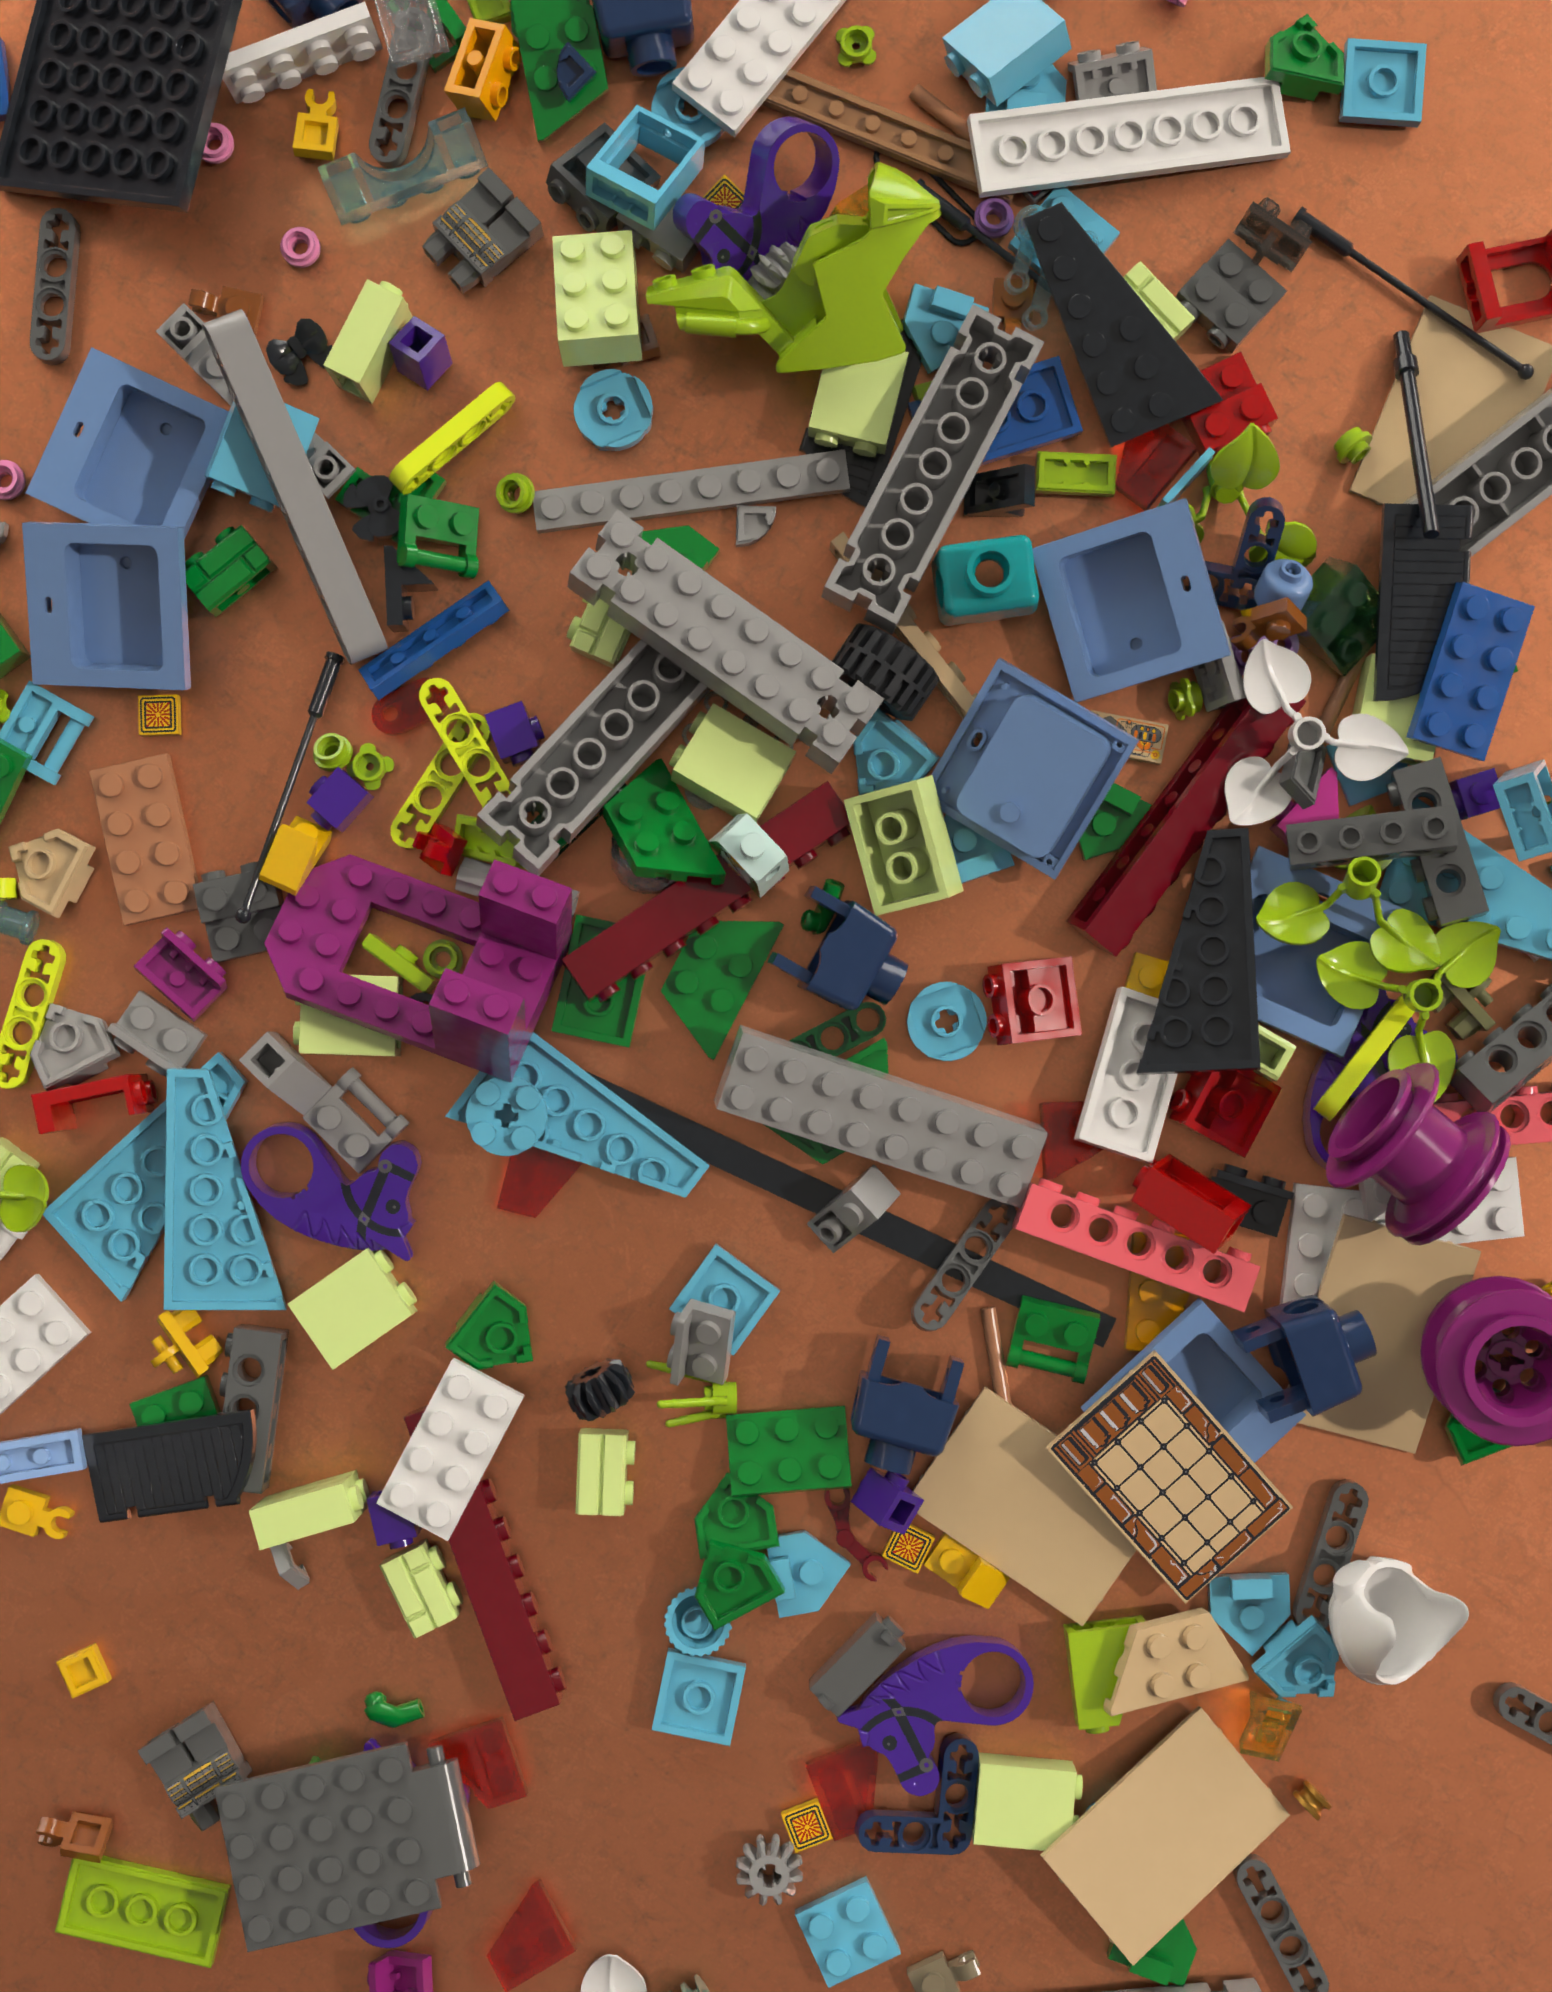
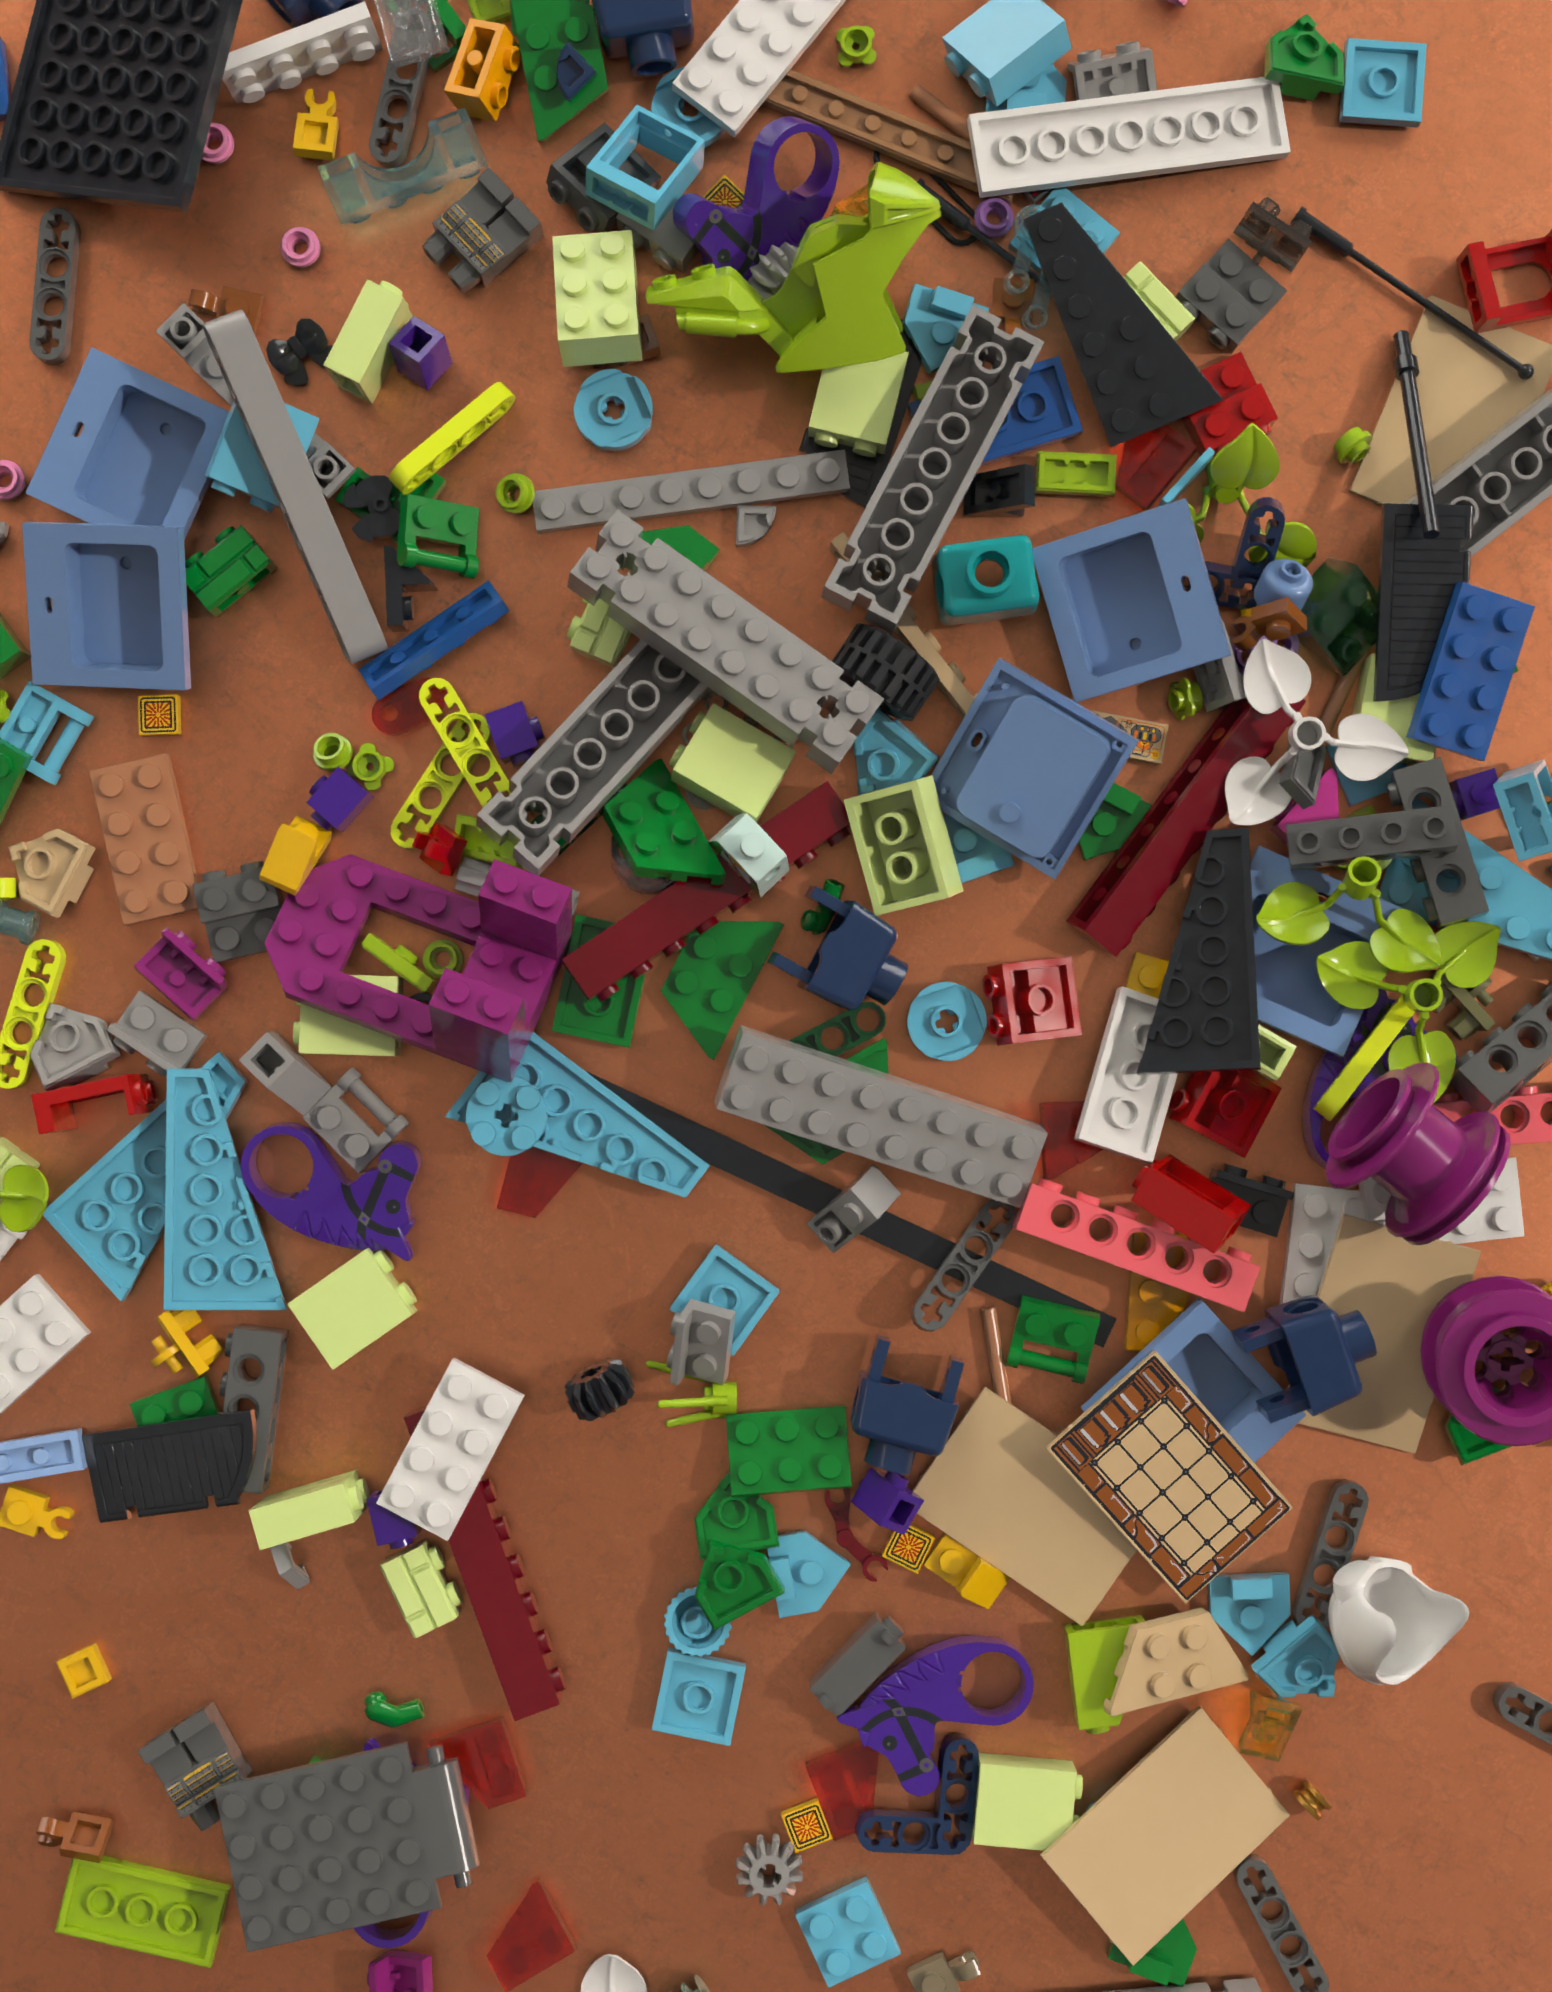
(316, 711): black piece -> none
(492, 1330): green plate -> none
(603, 1472): yellowish green brick -> none

